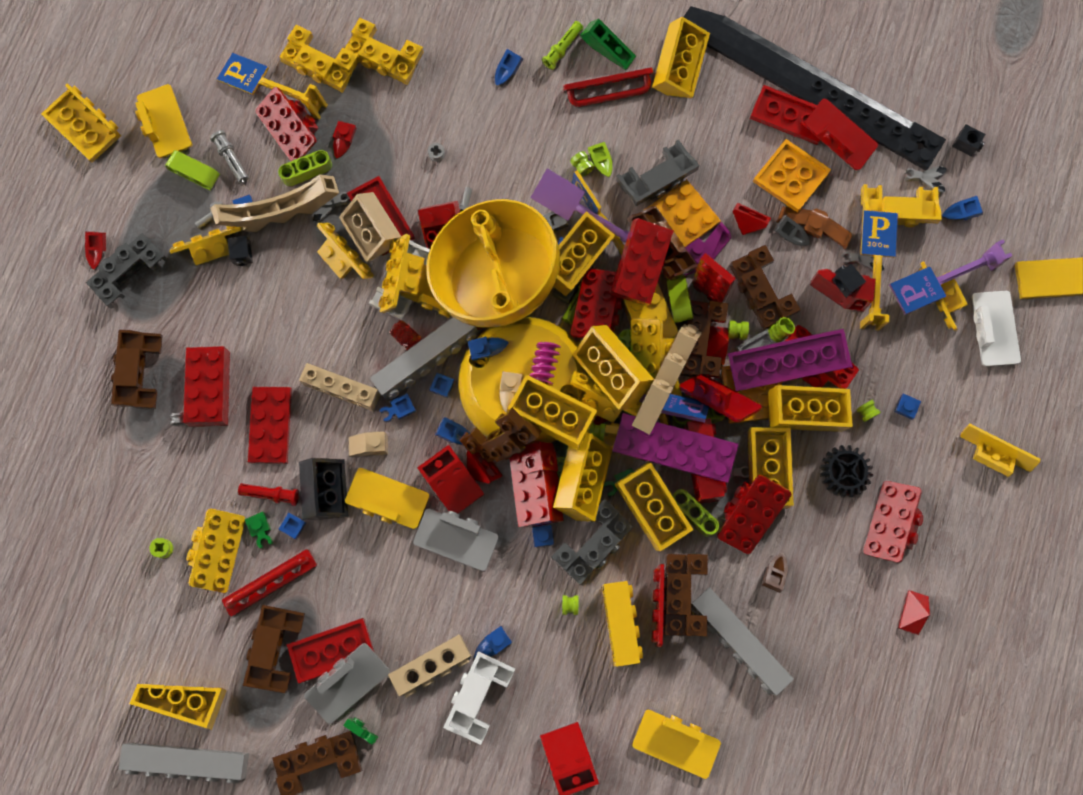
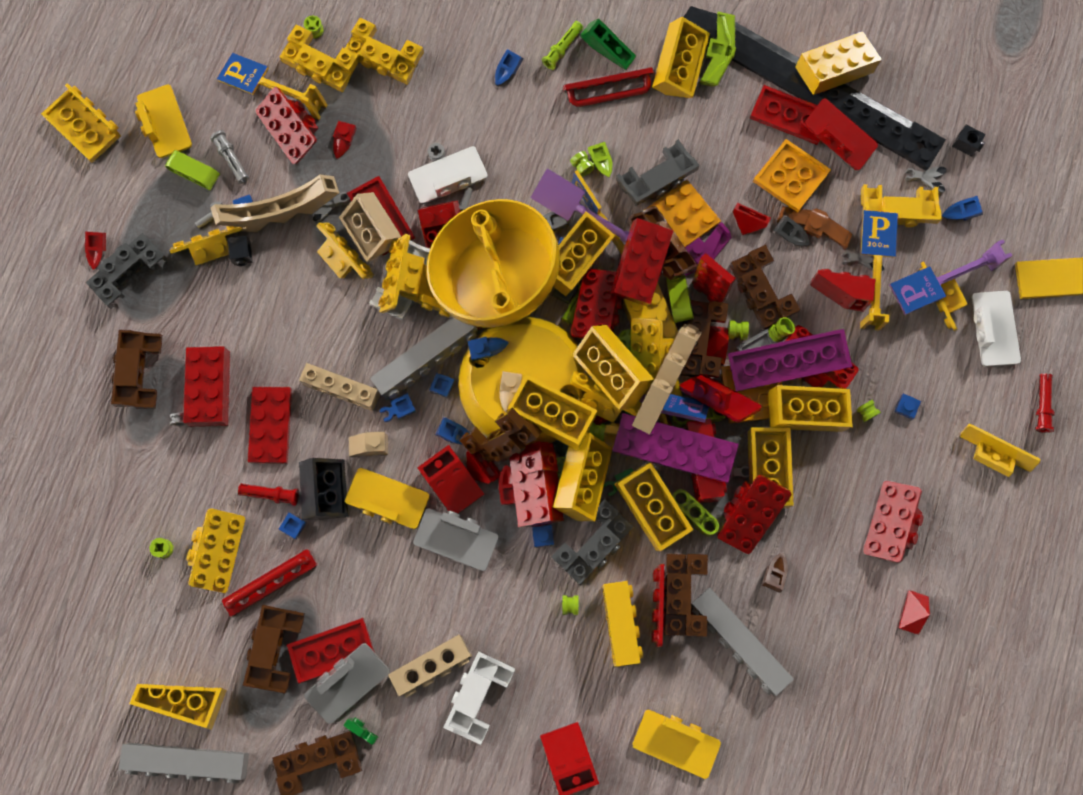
(258, 526): green plate -> none
(296, 166): lime beam -> none
(314, 22): none -> lime wheel
(405, 334): clear red gear -> none
(447, 175): none -> white bracket
(493, 643): blue plate -> none
(506, 486): none -> red plate
(544, 361): dark pink piece -> none
(720, 50): none -> lime plate
(838, 63): none -> yellow brick
(848, 280): black brick -> none
(852, 476): black gear -> none
(1045, 409): none -> red pin

